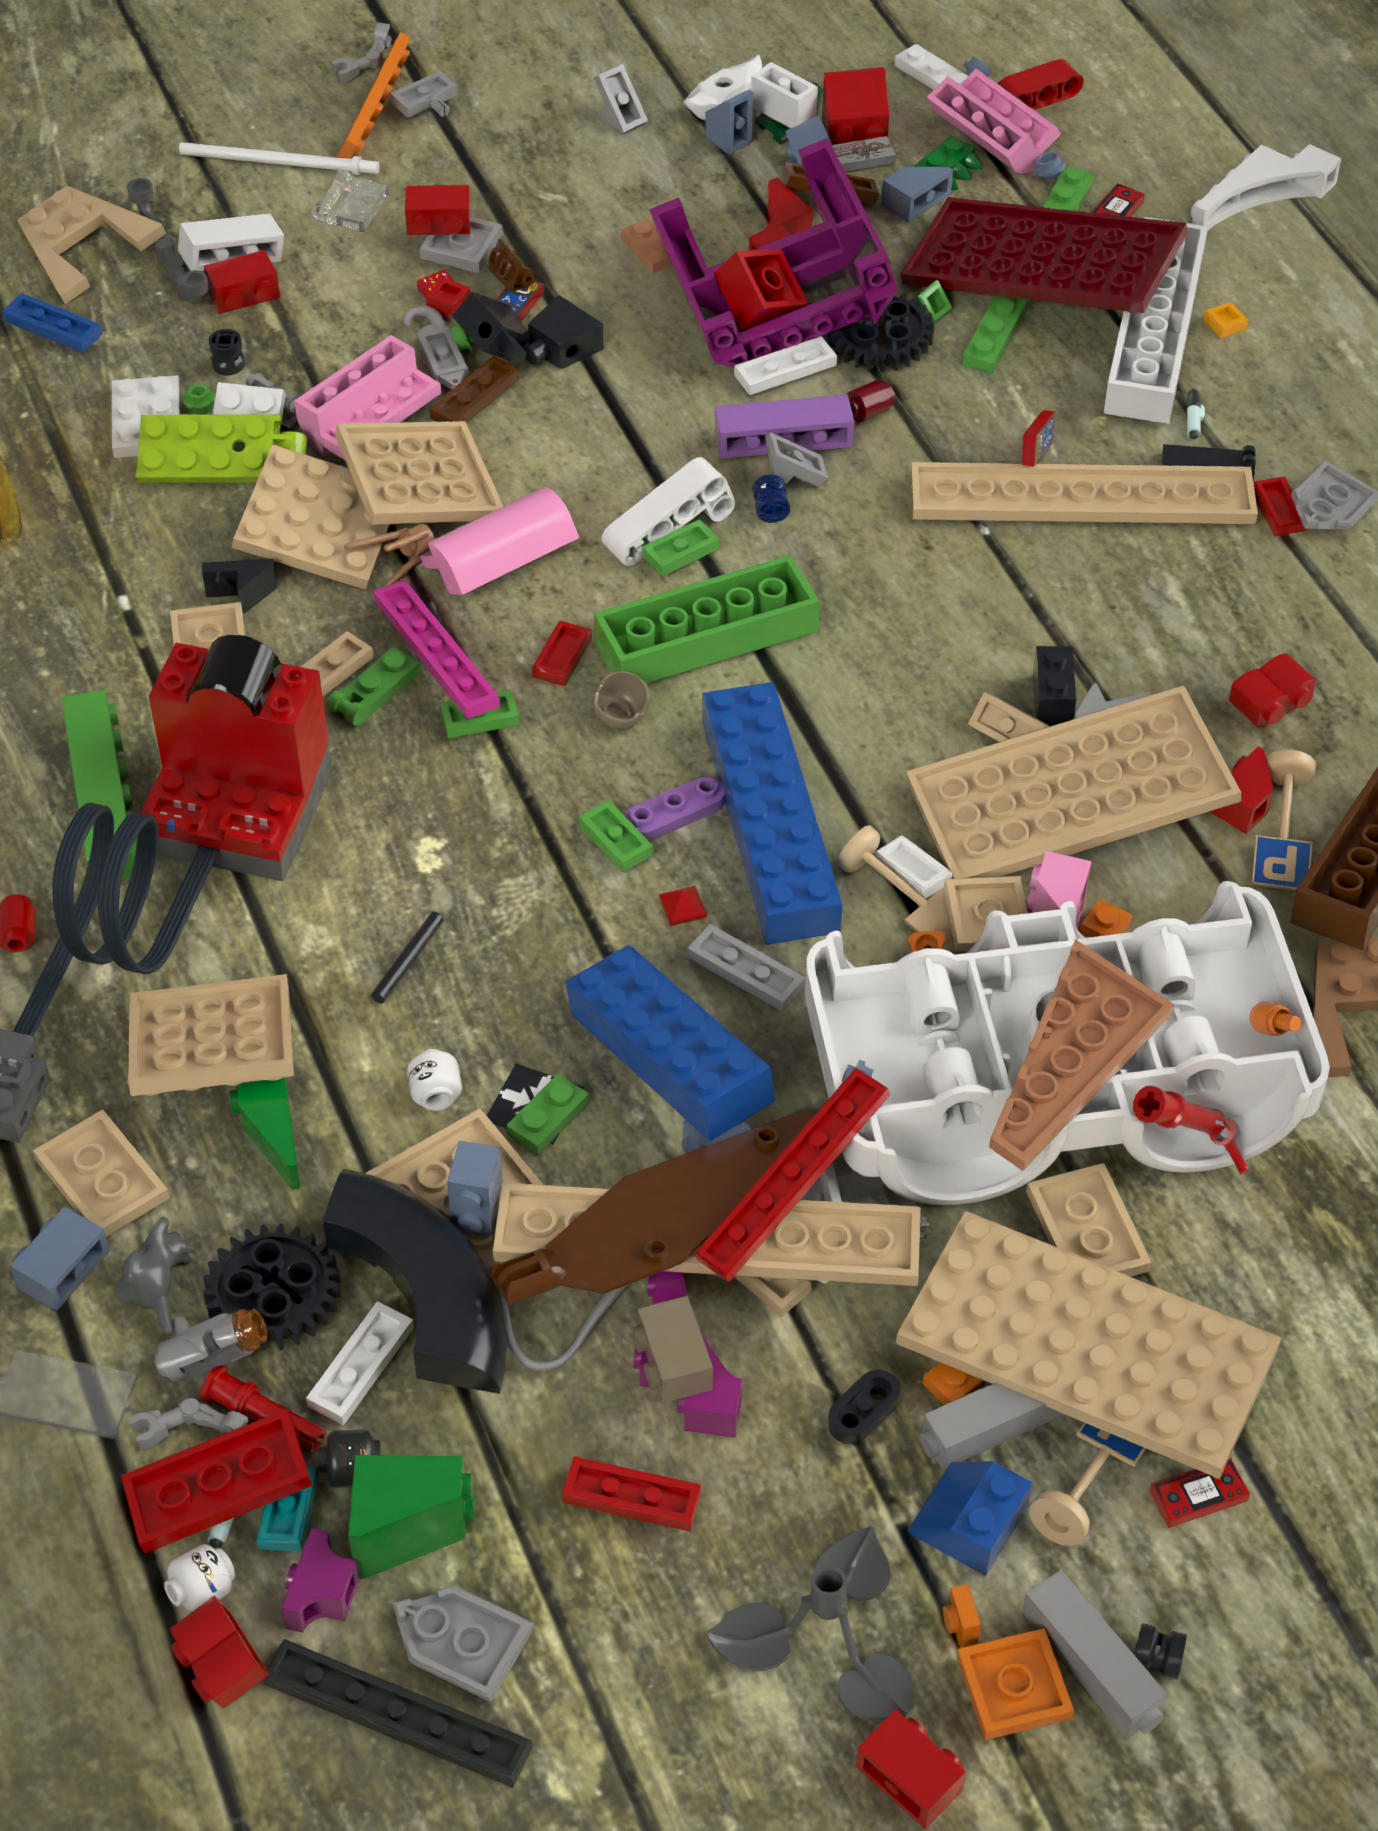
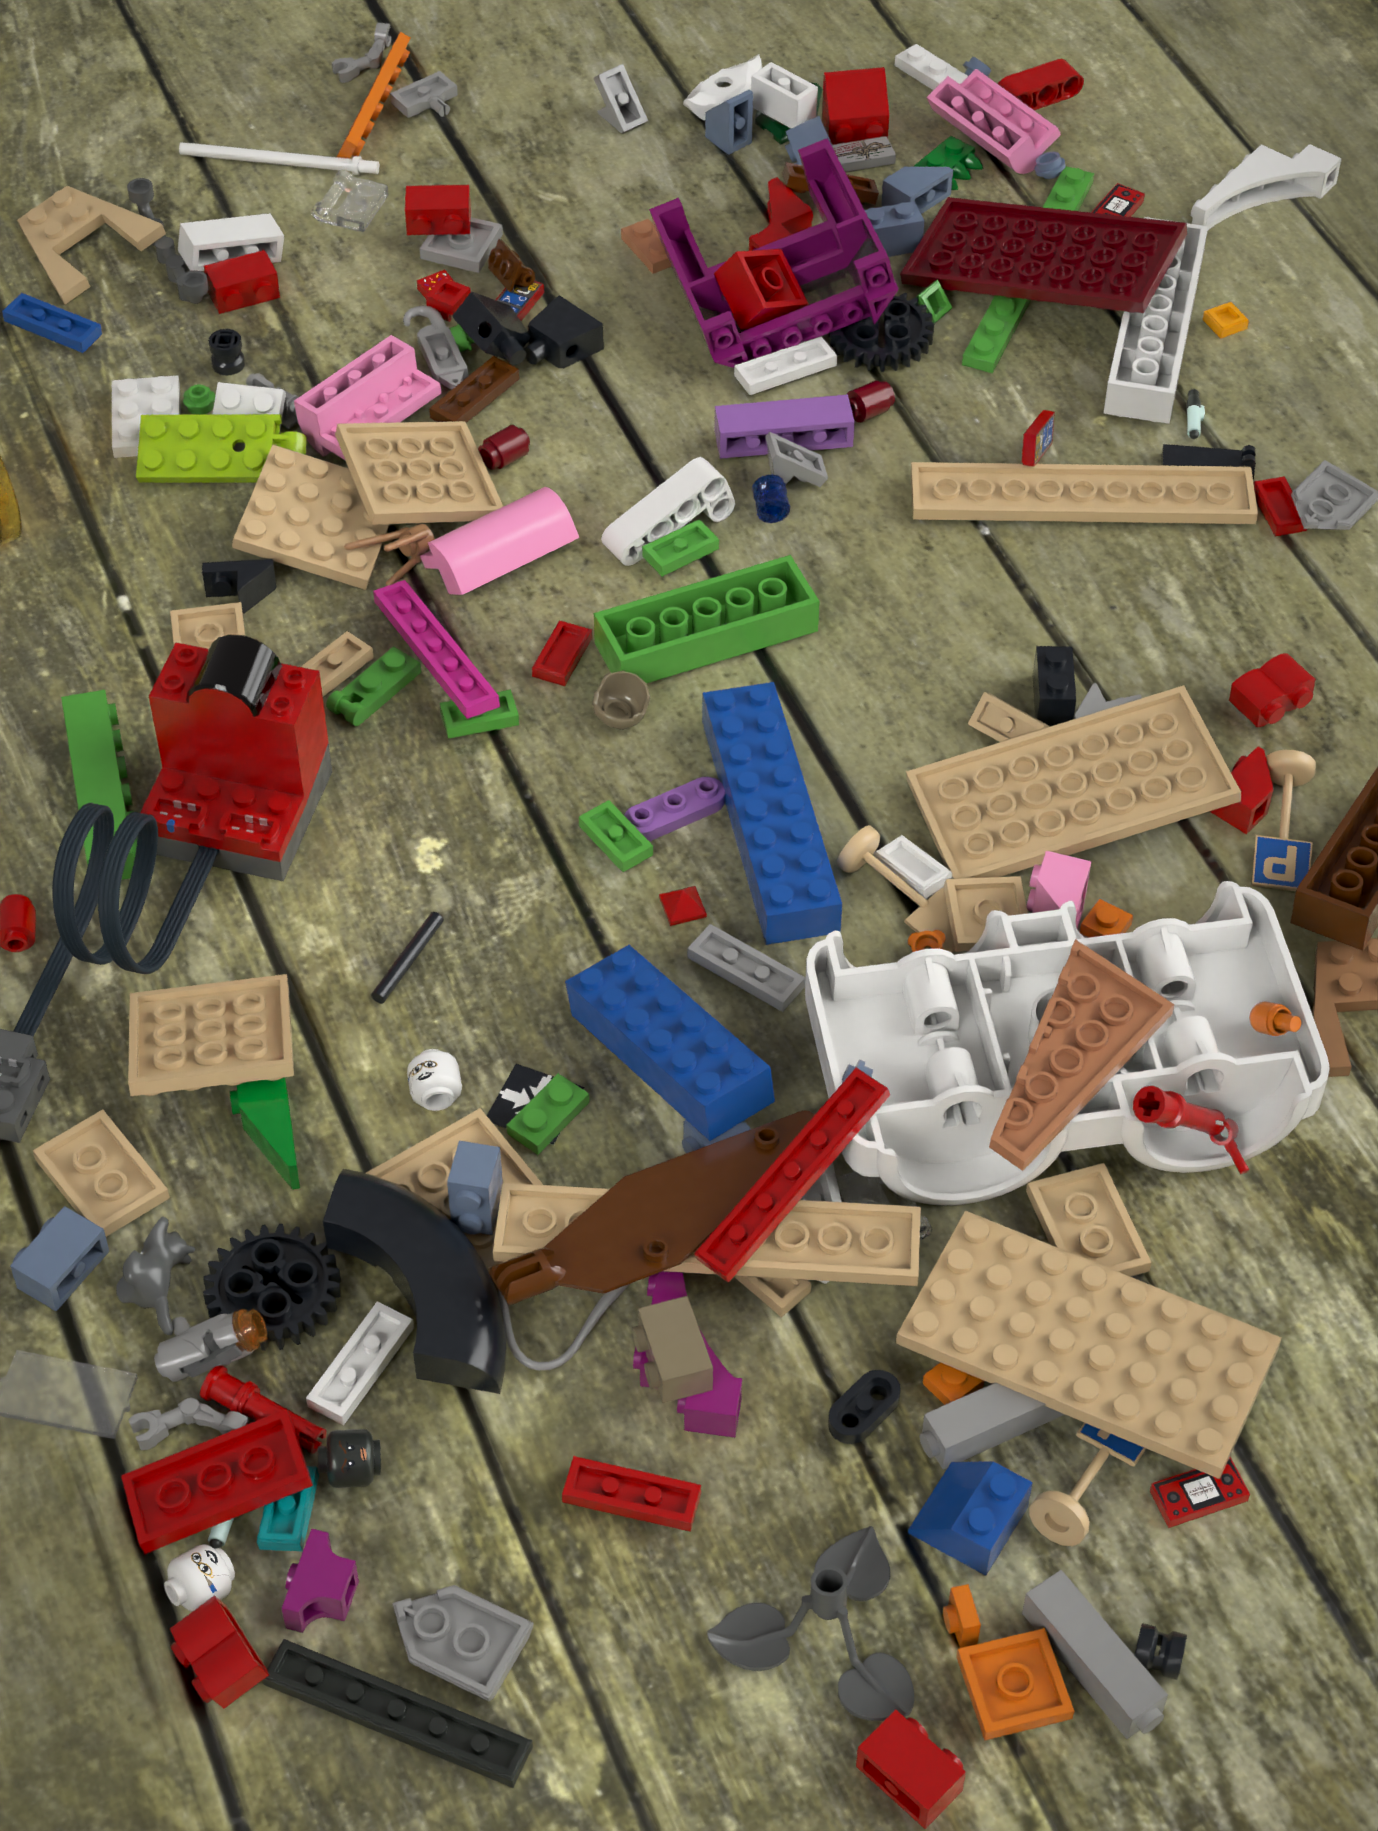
(406, 1508): green slope -> none
(504, 447): none -> dark red brick
(898, 227): none -> sand blue brick

